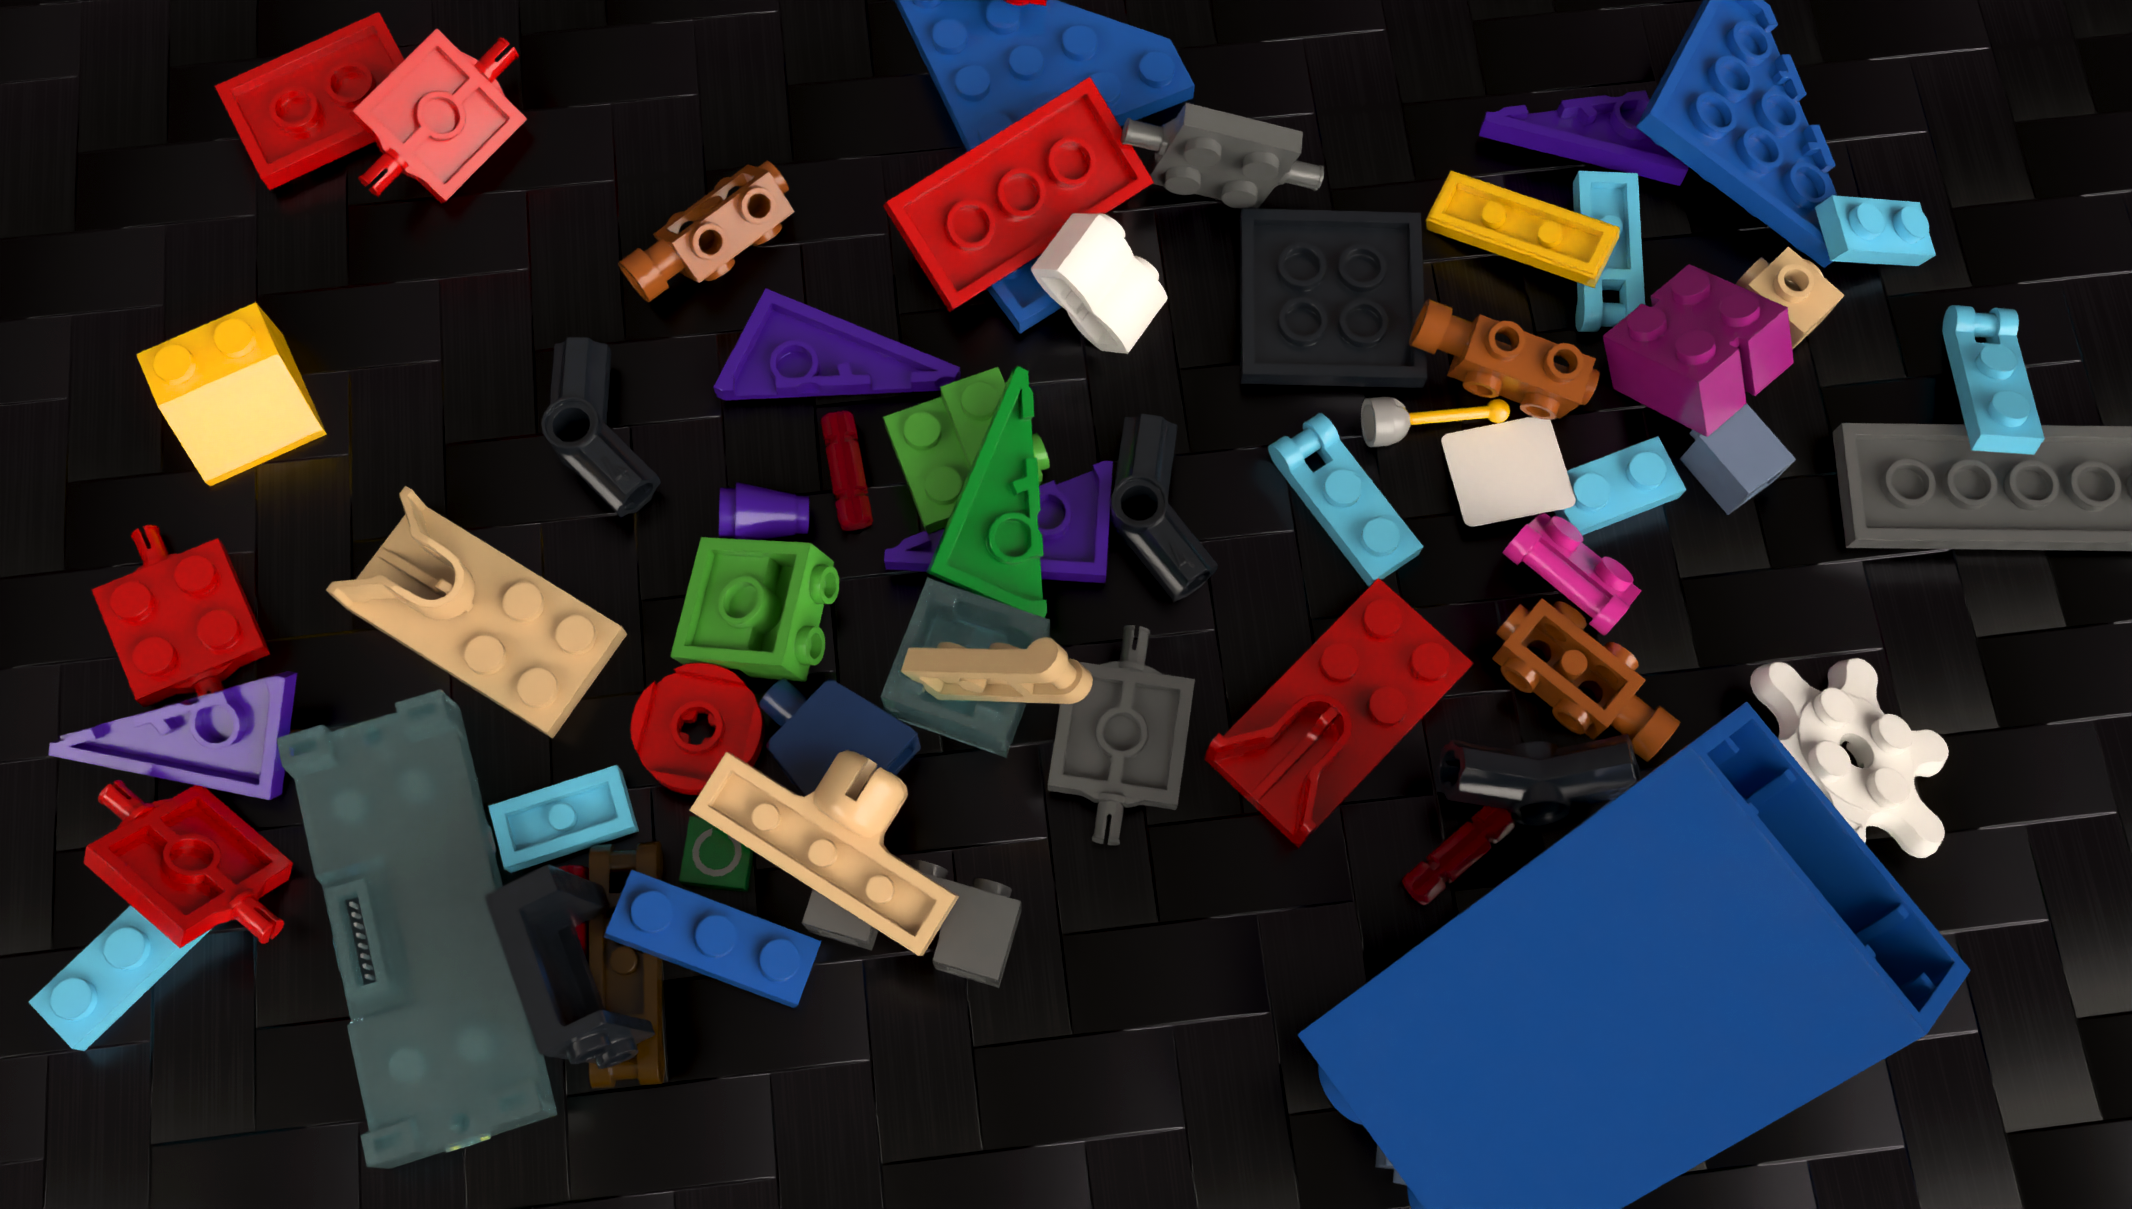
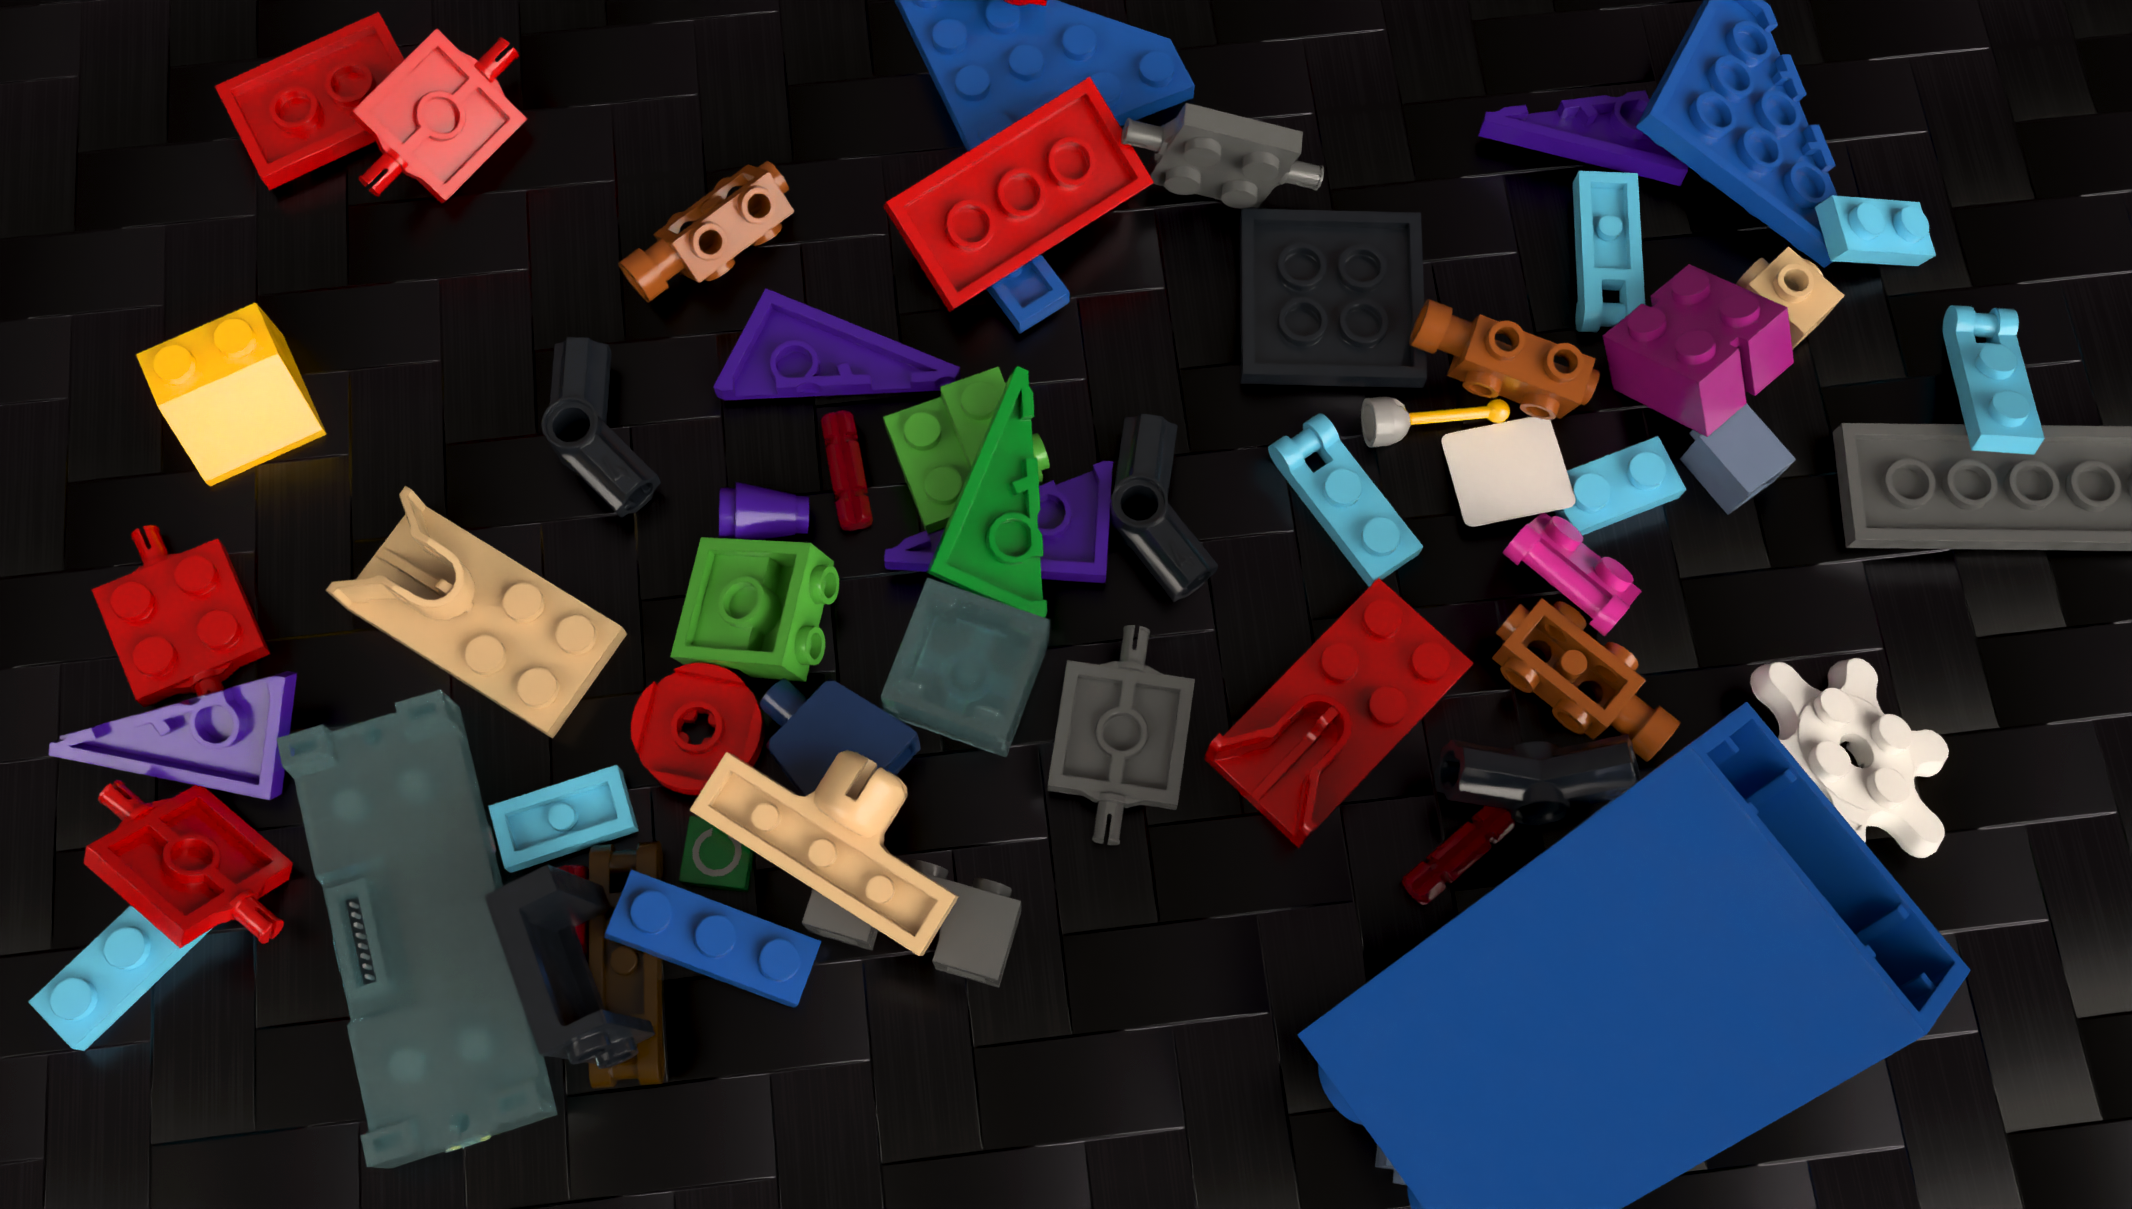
(999, 673): tan plate -> none
(1100, 281): white brick -> none
(1523, 228): yellow tile -> none

